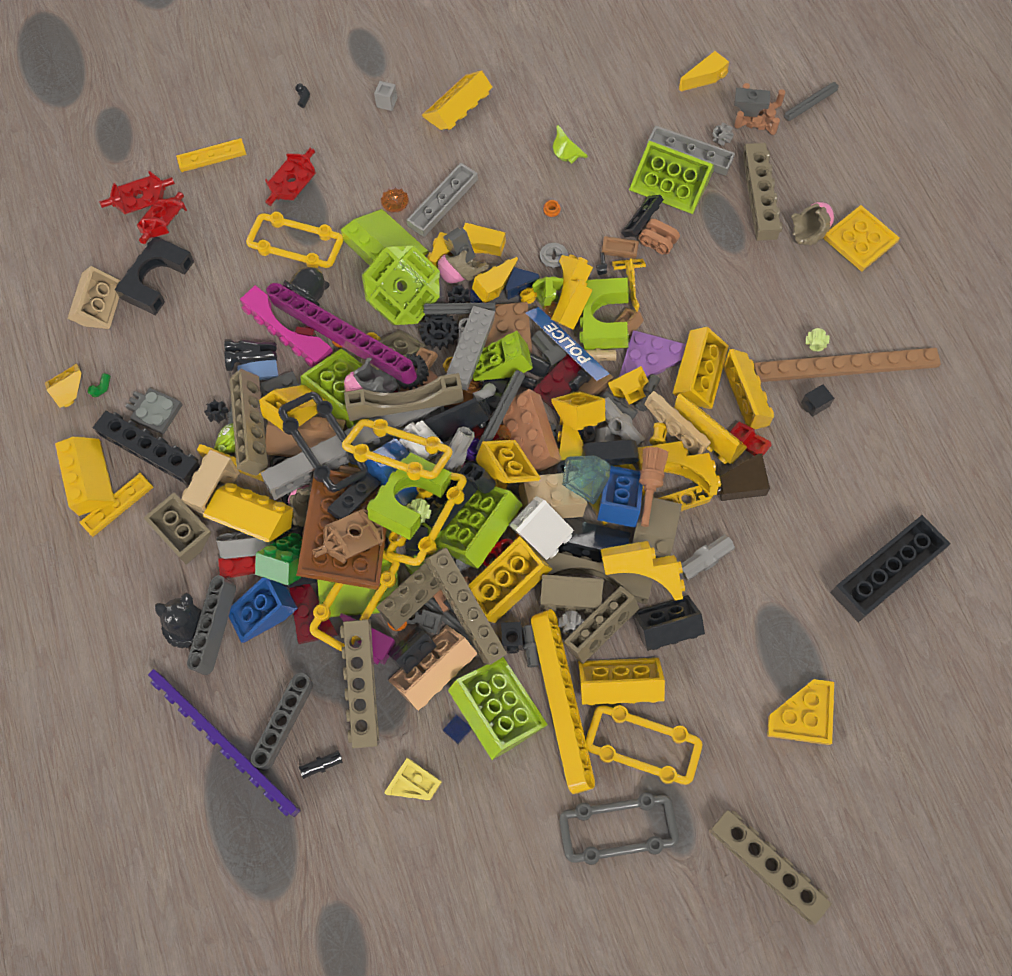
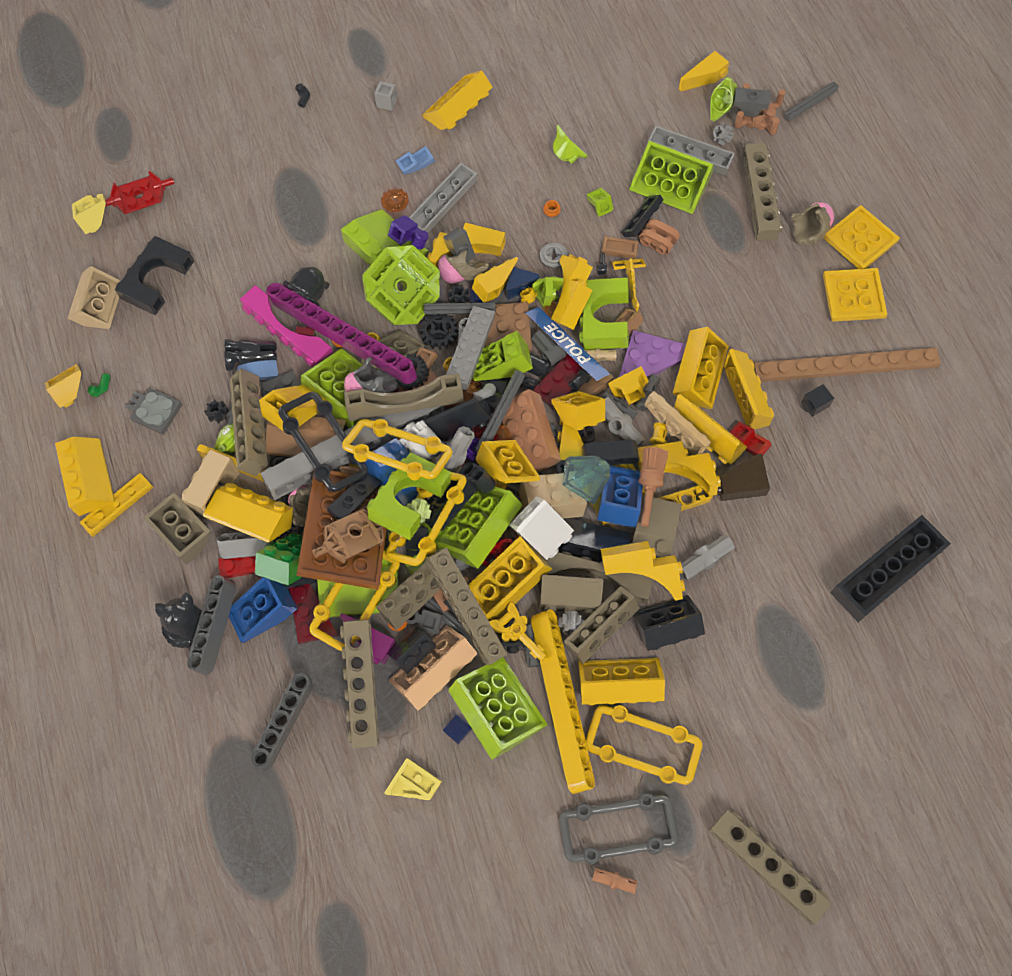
(89, 212): none -> light yellow slope
(109, 423): black brick -> none
(160, 216): red plate -> none
(211, 155): yellow tile -> none
(228, 749): dark purple plate -> none
(277, 221): yellow bar -> none
(297, 167): red plate -> none
(320, 764): black pin -> none
(407, 230): none -> dark purple brick
(413, 162): none -> medium blue slope
(517, 631): none -> yellow piece
(601, 201): none -> lime bracket
(604, 434): light grey slope -> none
(615, 880): none -> nougat pin
(722, 99): none -> lime hat
(805, 715): yellow plate -> none
(817, 339): yellowish green gear -> none
(854, 294): none -> yellow plate

